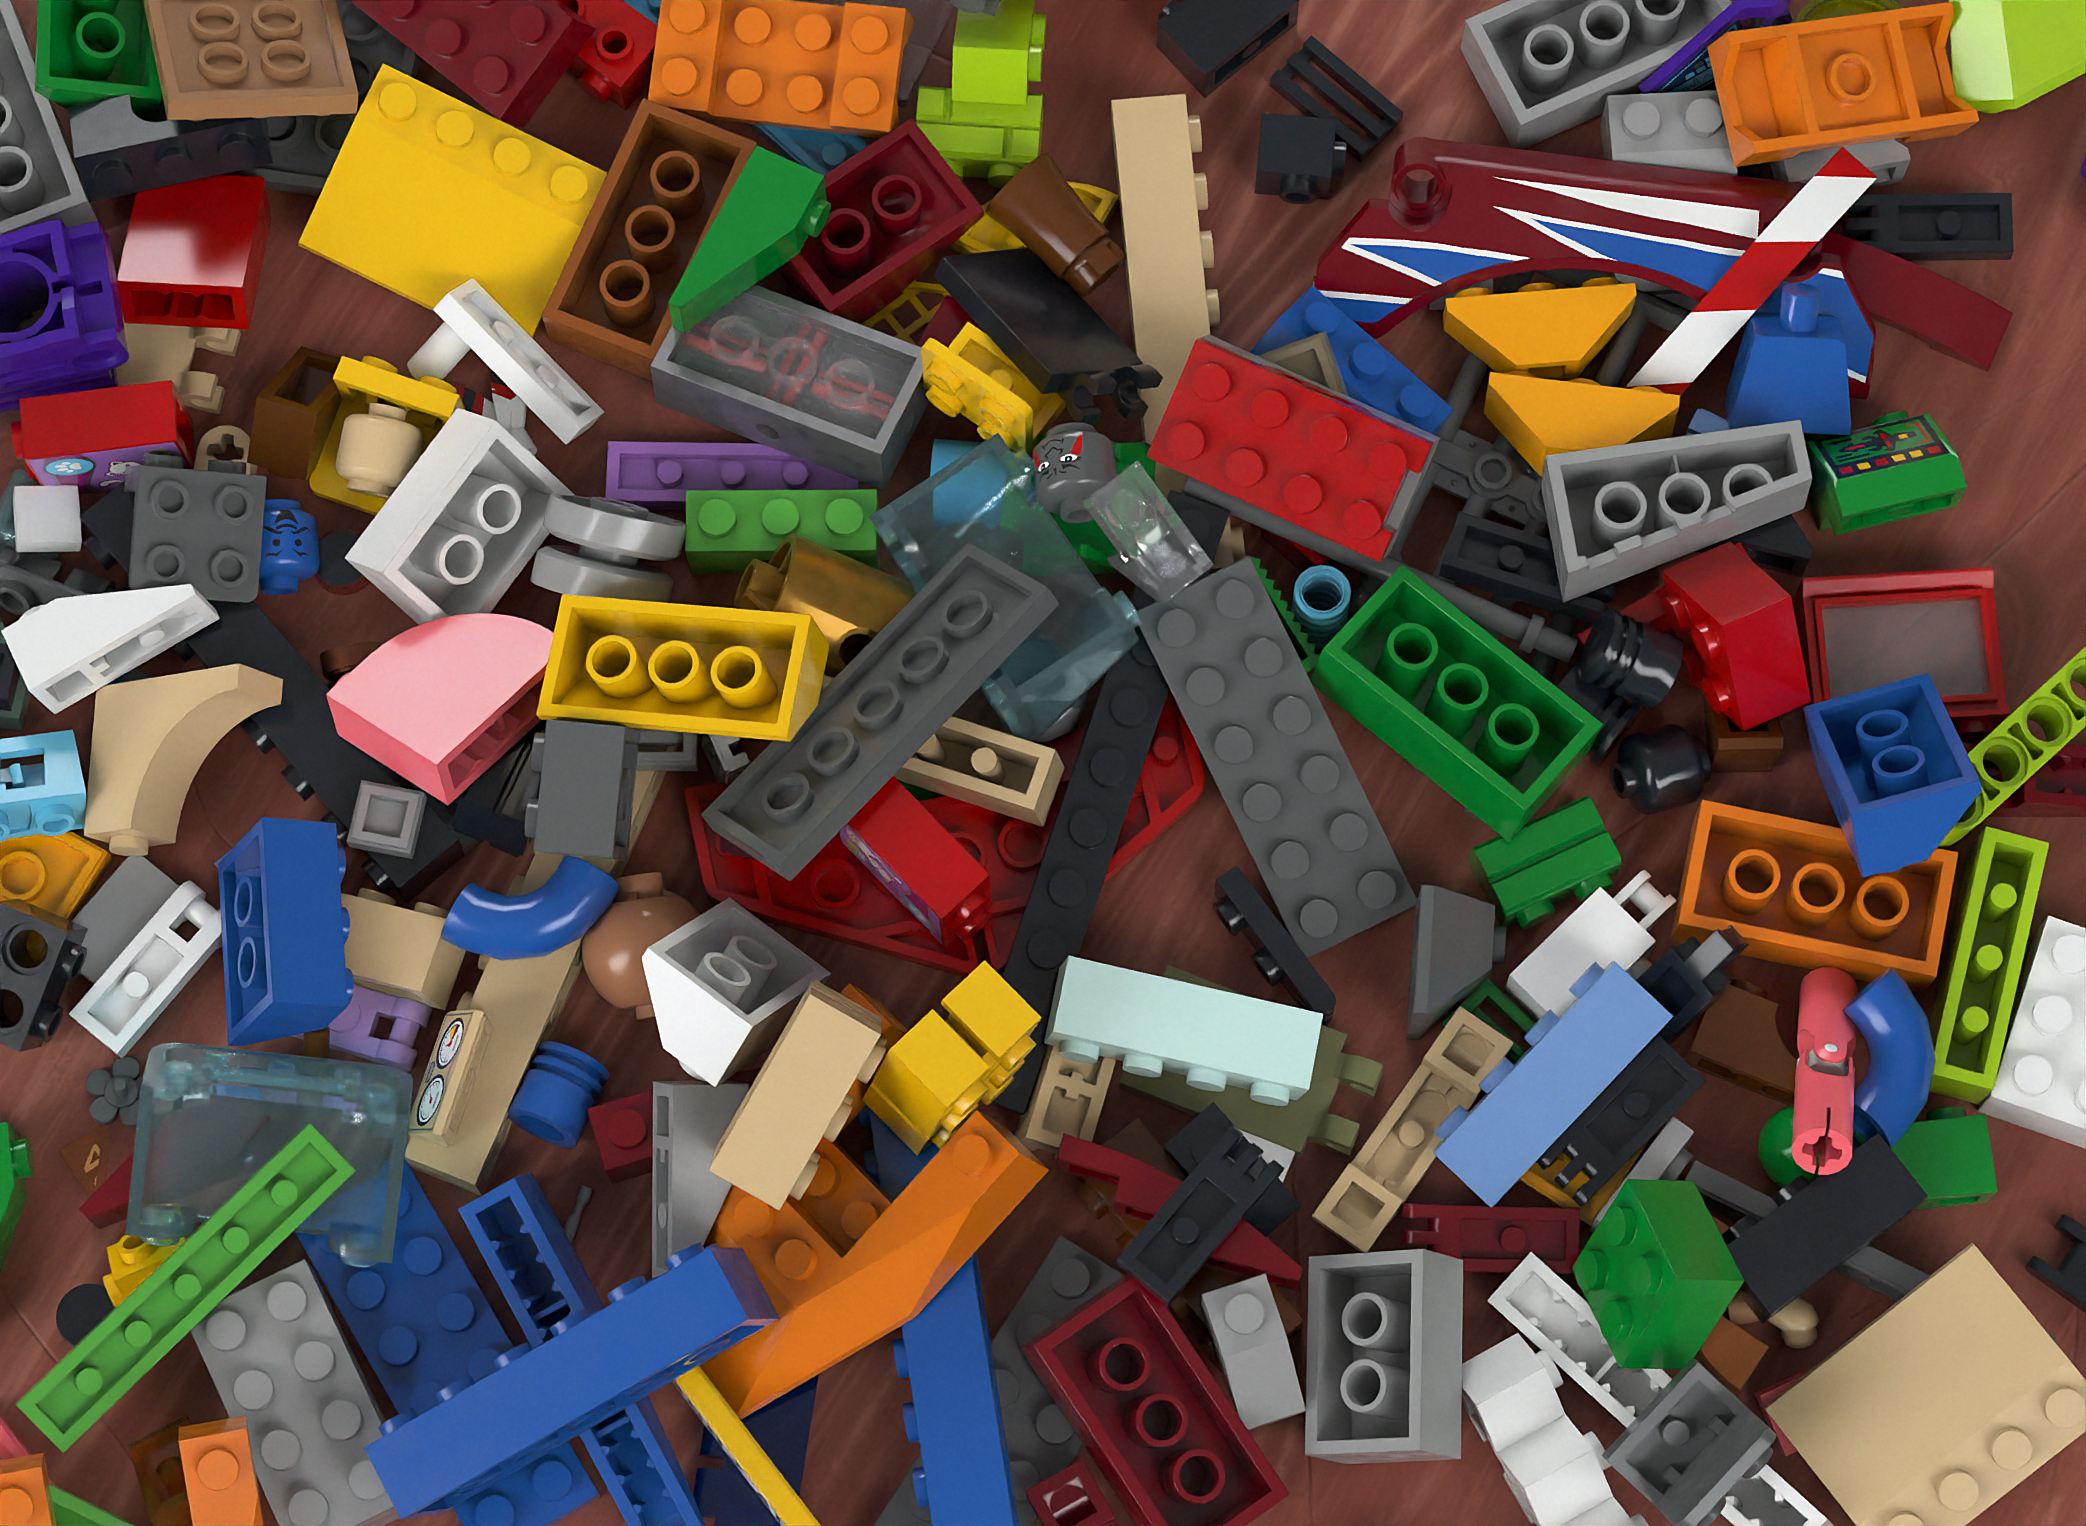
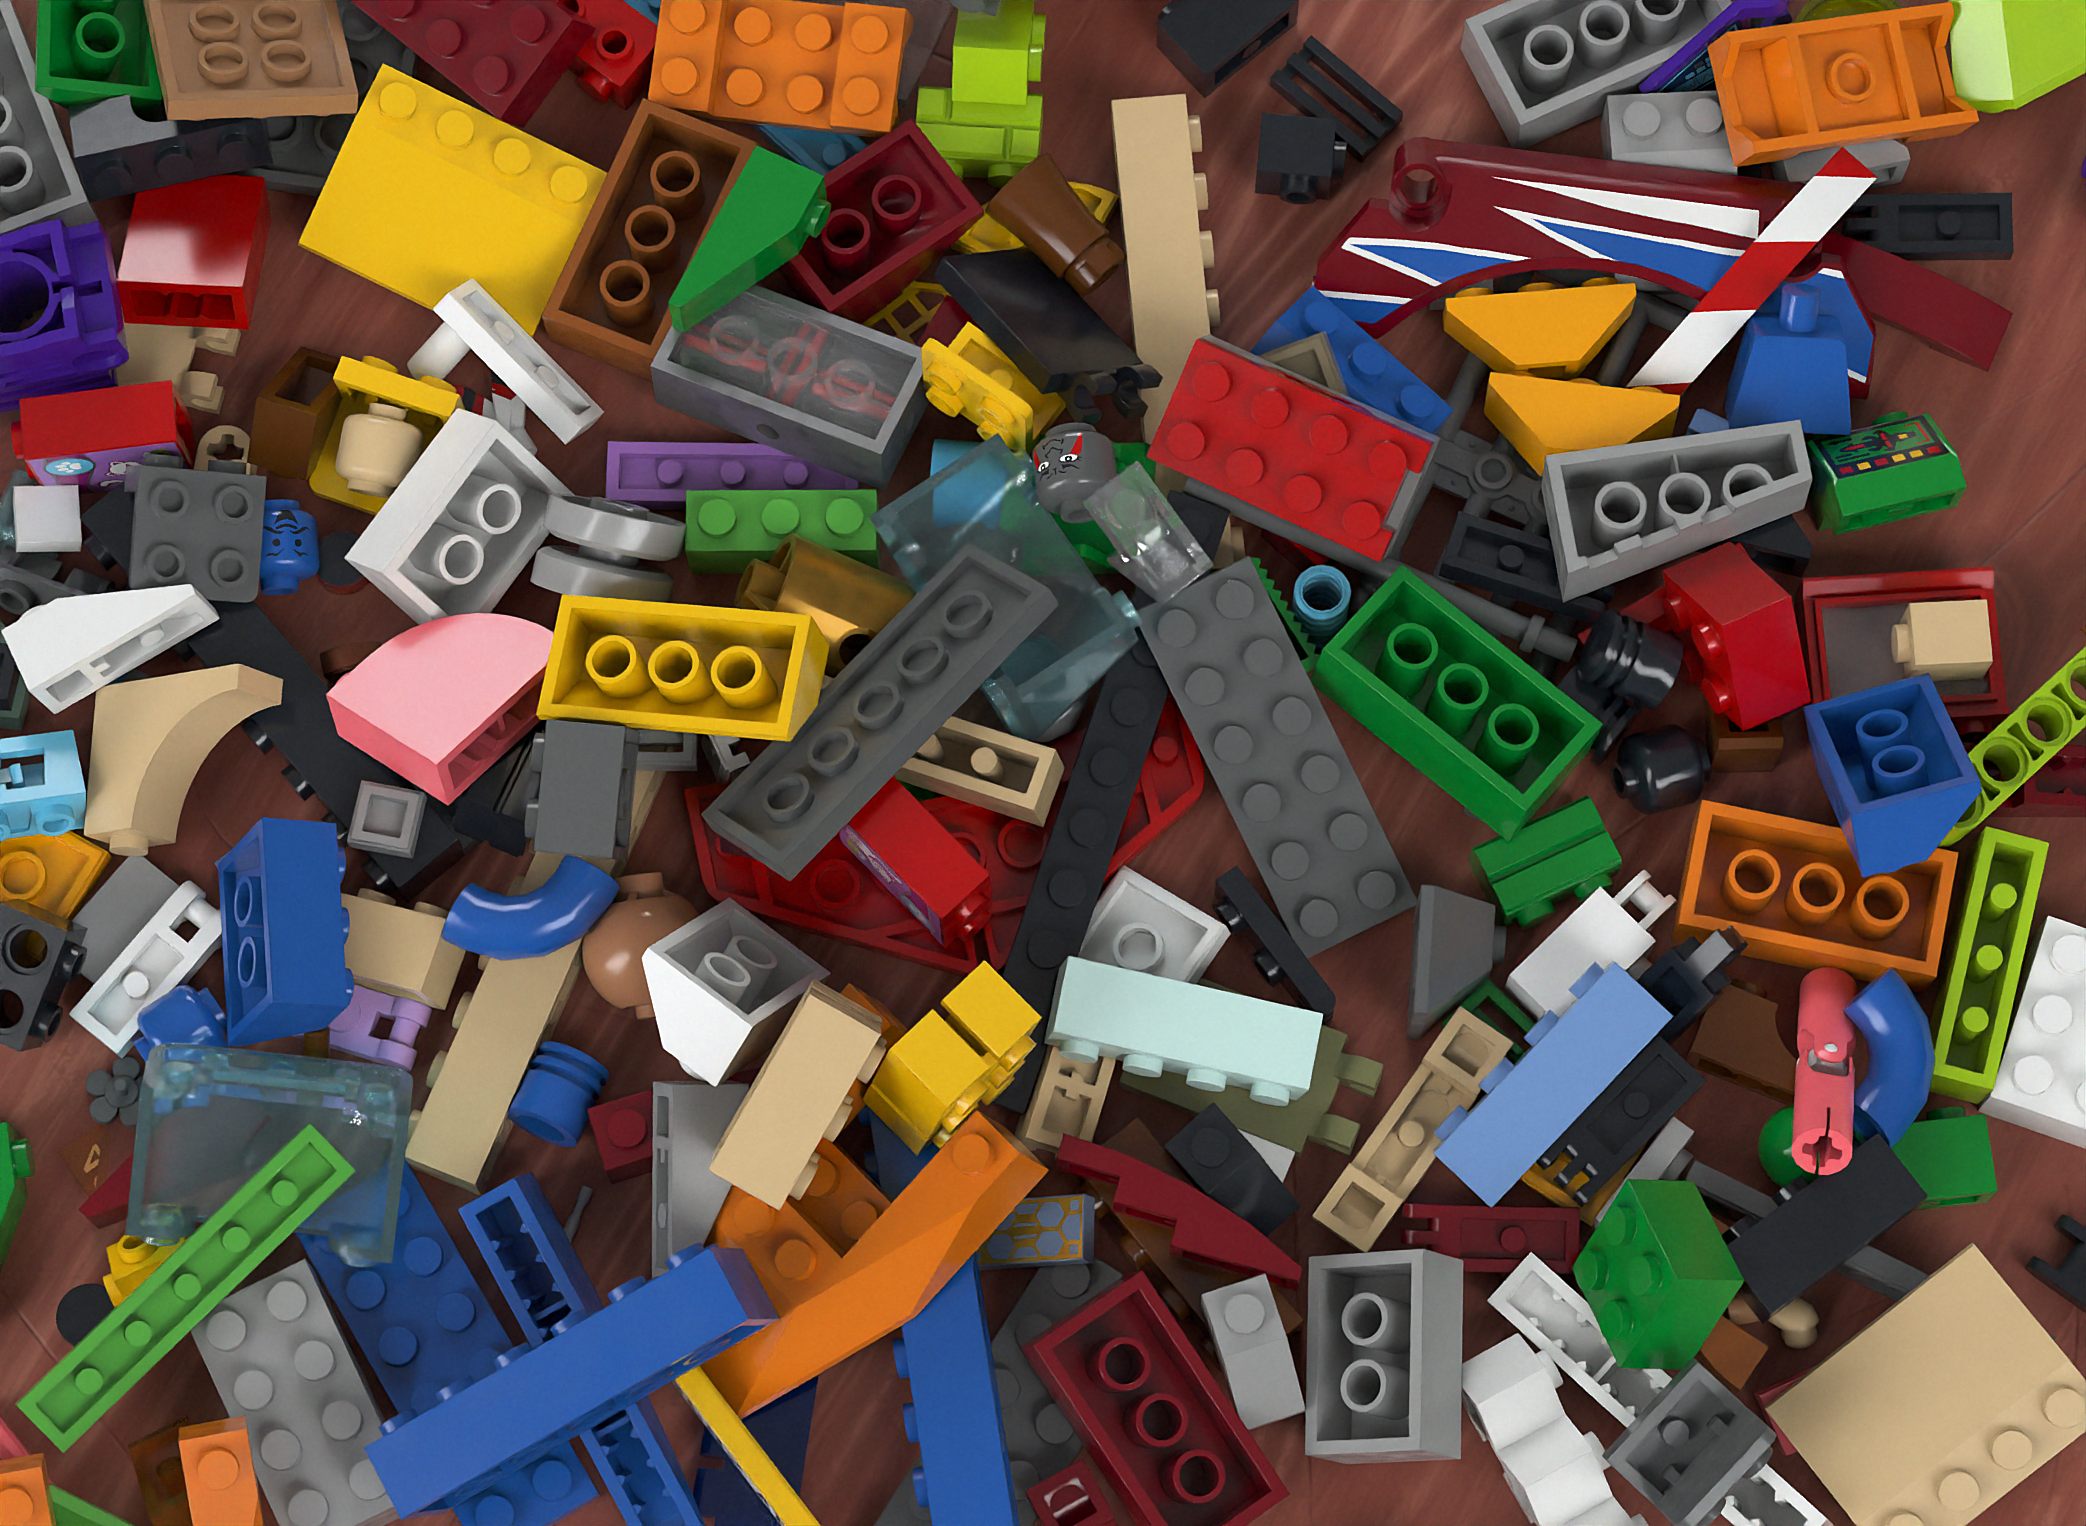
(182, 1018): none -> blue head
(450, 1077): tan slope -> none
(1042, 1234): none -> sand blue tile
(1151, 930): none -> white tile
(1197, 1218): black hinge -> none
(1944, 640): none -> tan brick

